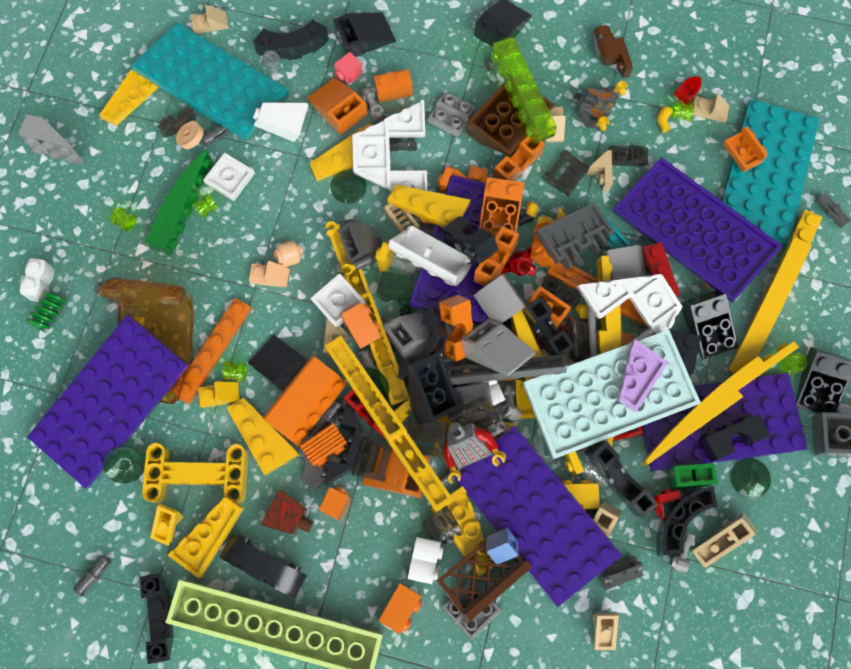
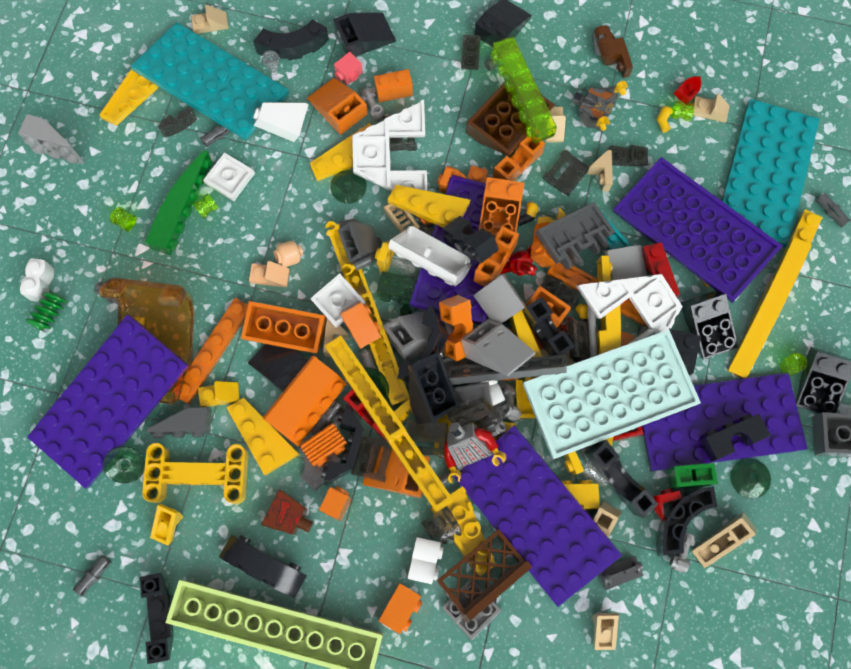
(188, 421): none -> dark grey slope
(189, 135): light nougat piece -> none
(203, 543): yellow wing -> none
(234, 371): clear neon green wheel -> none
(284, 327): none -> orange slope
(451, 114): light grey slope -> none
(470, 52): none -> clear smoke slope
(502, 546): medium blue panel -> none
(640, 375): lavender wing -> none
(718, 400): yellow slope -> none
(745, 149): orange bracket -> none

